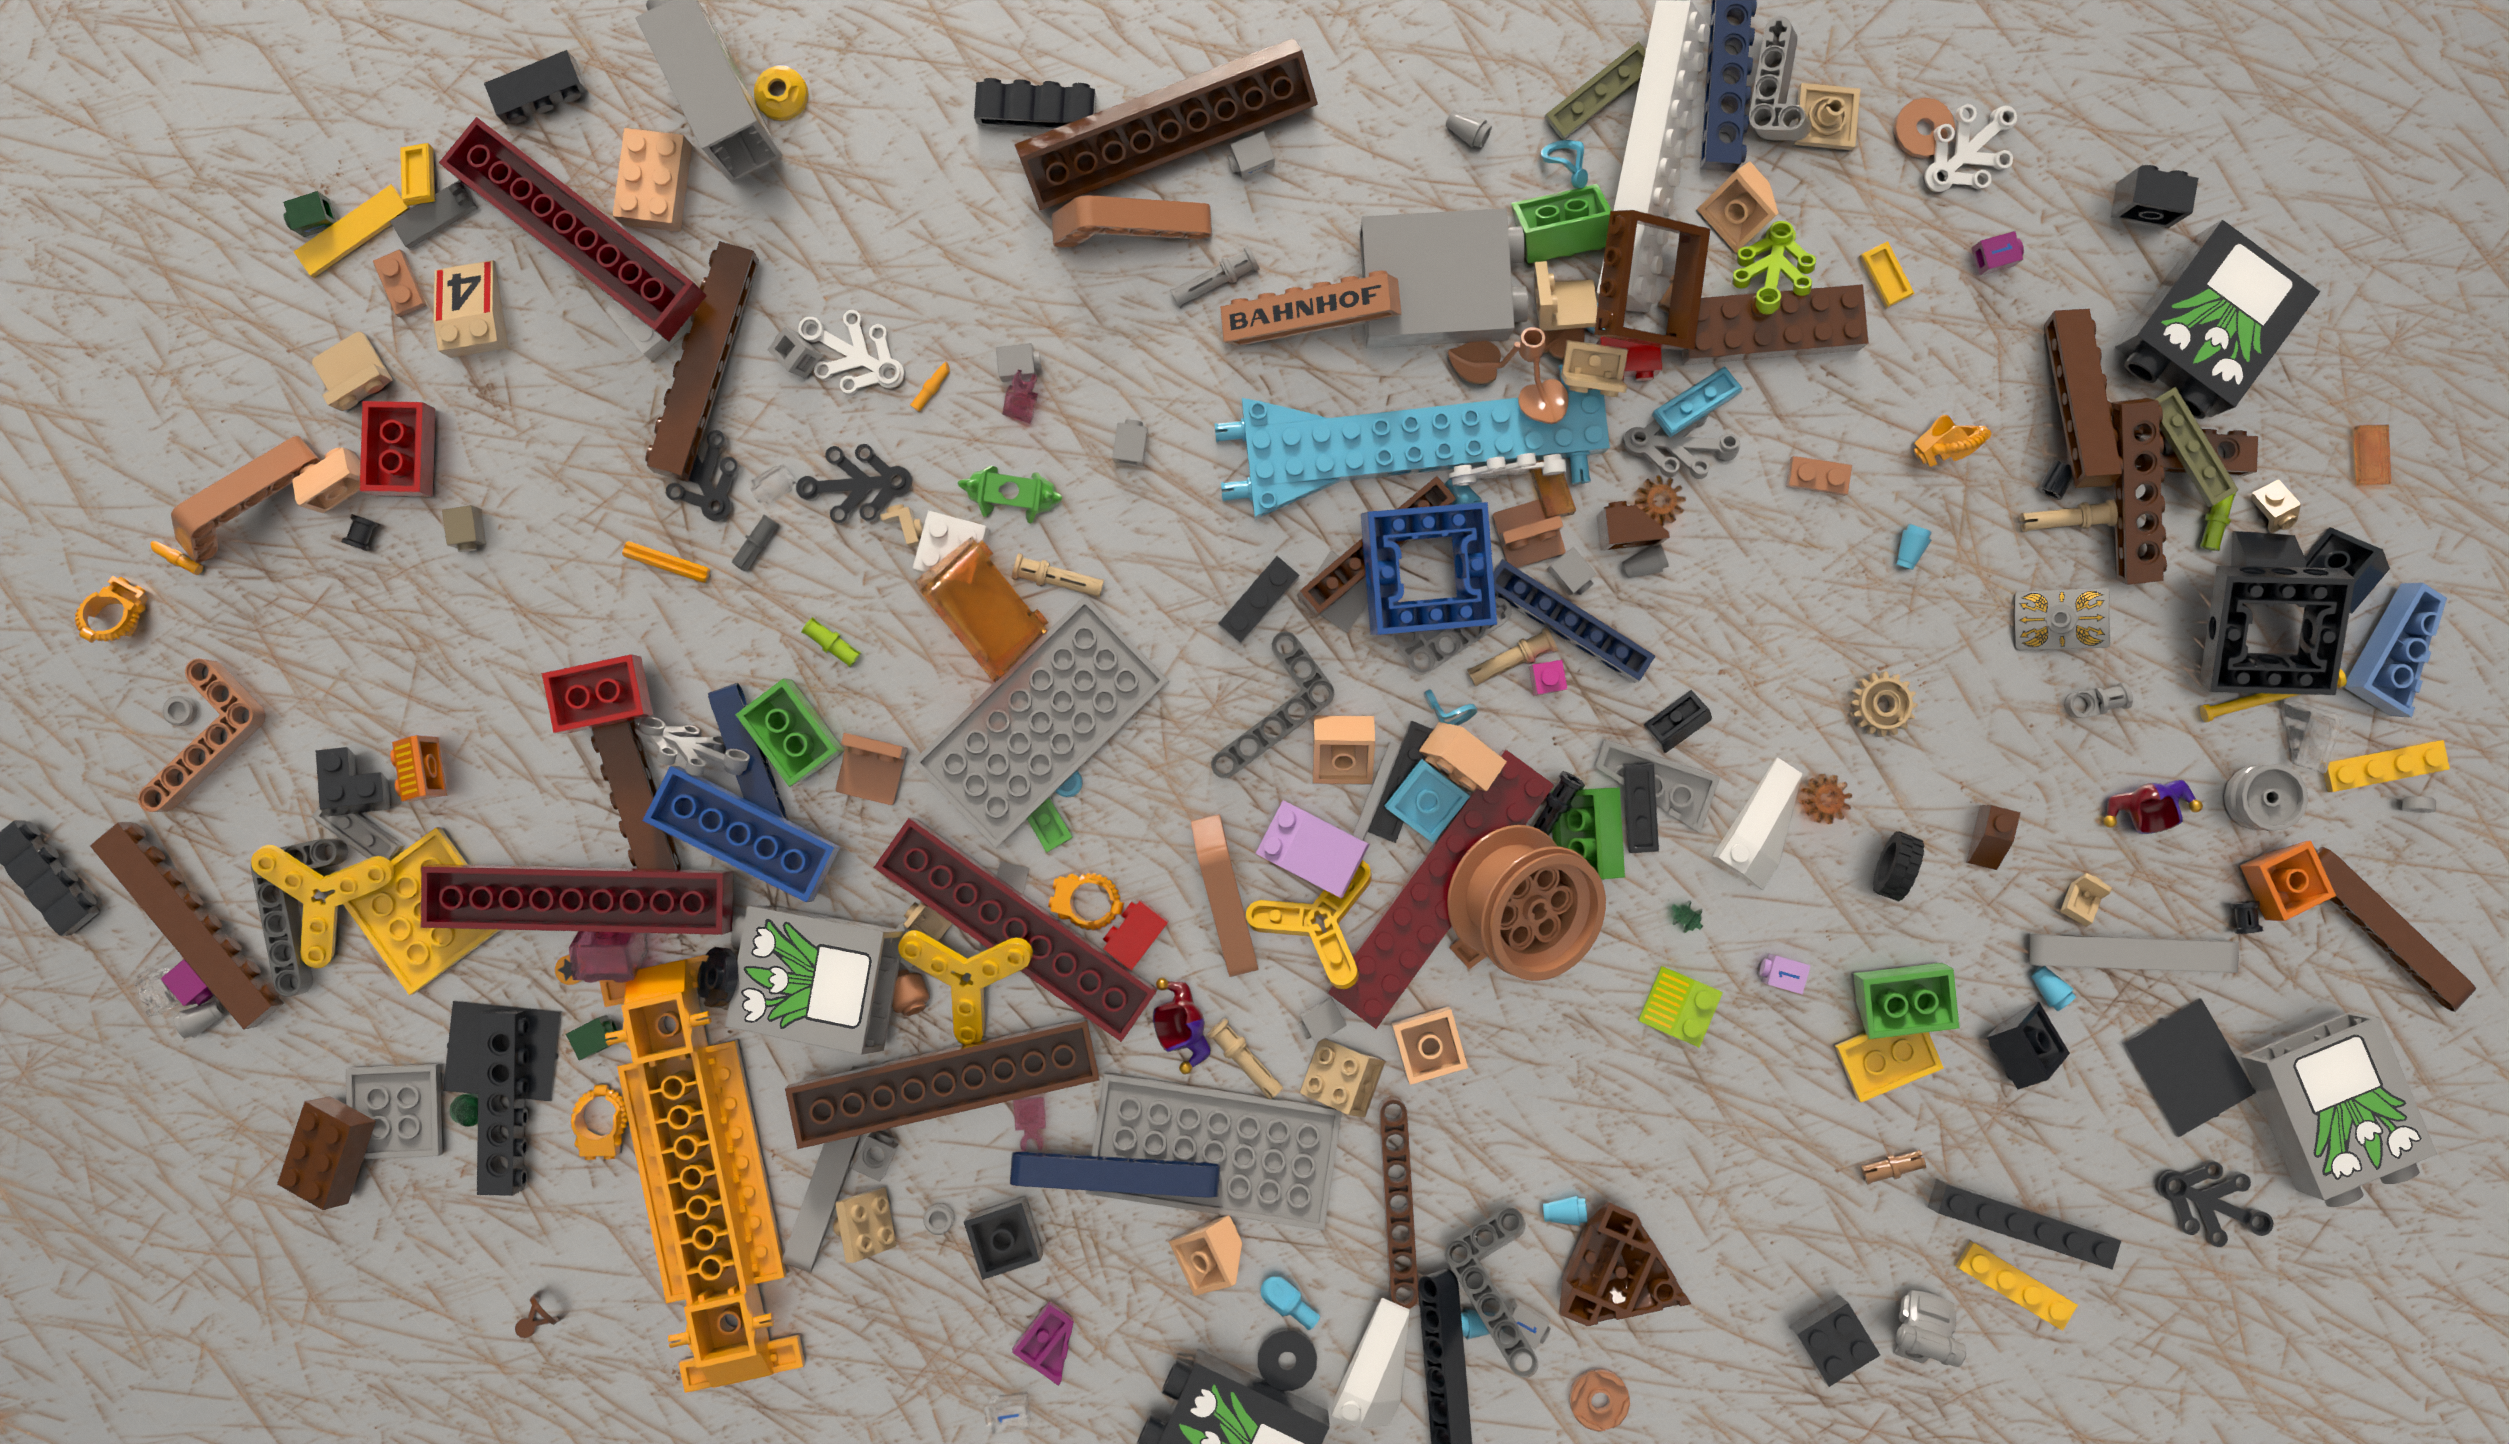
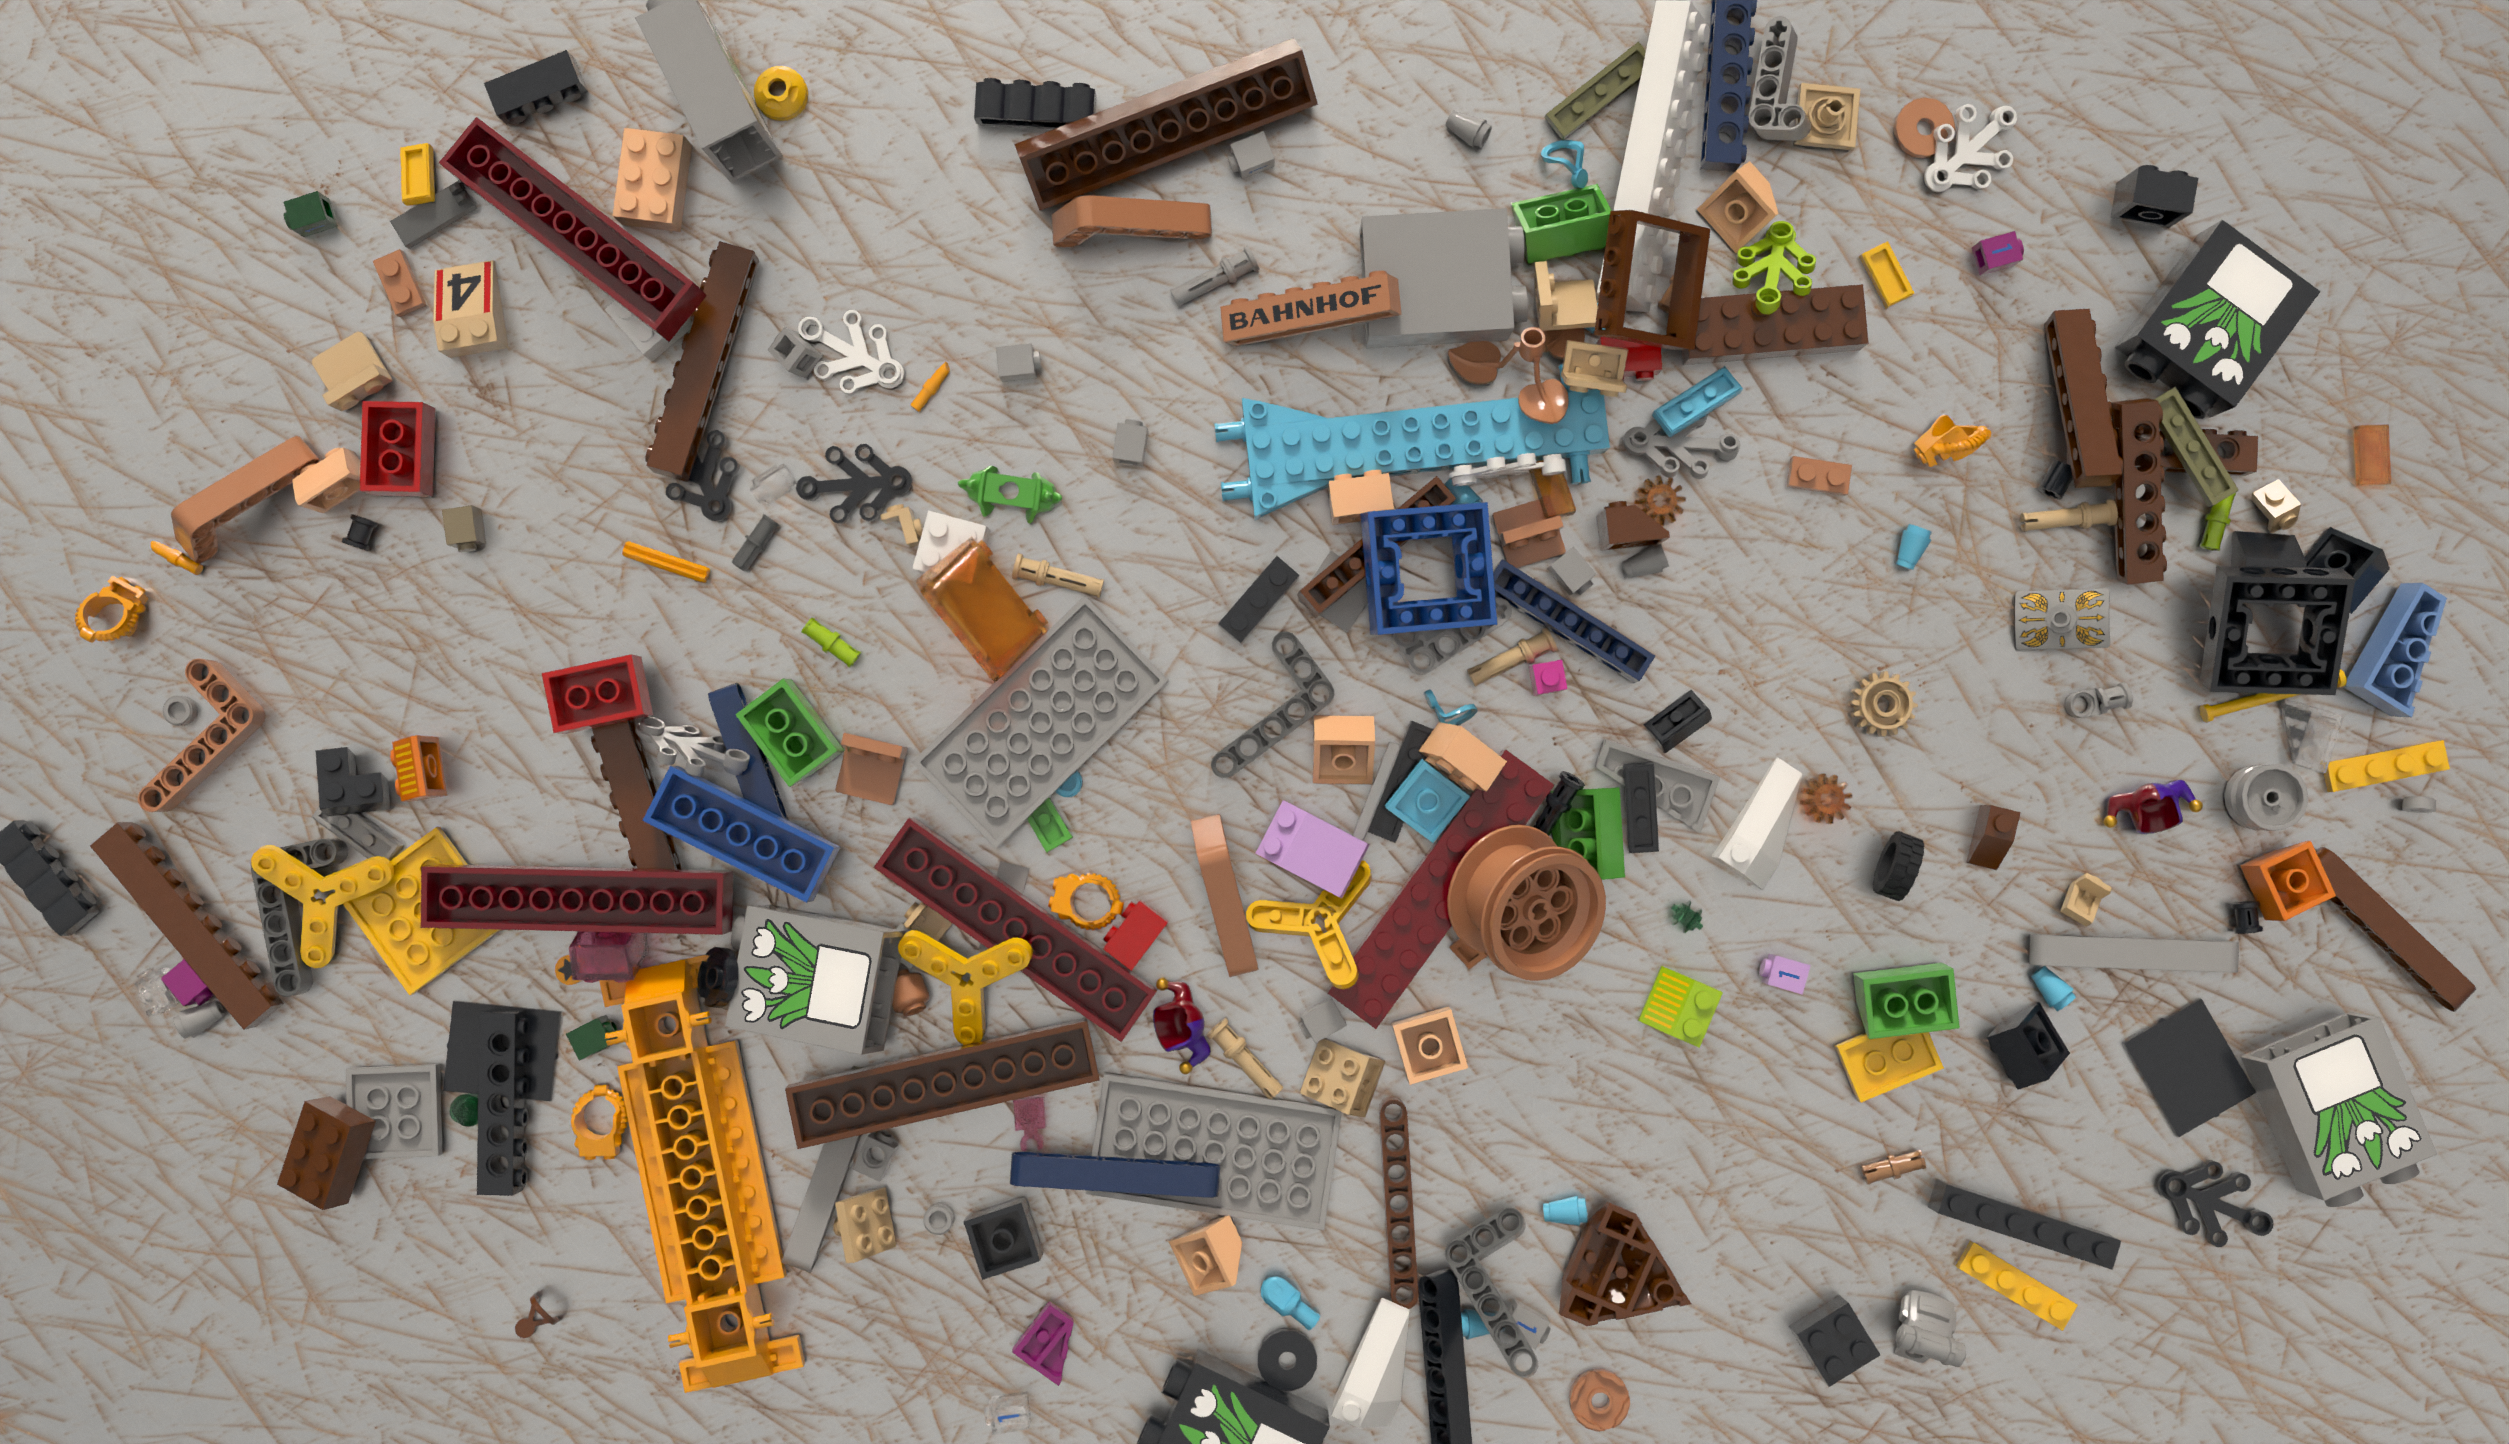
(351, 231): yellow tile -> none
(1019, 398): clear pink plate -> none
(1358, 495): none -> light nougat slope

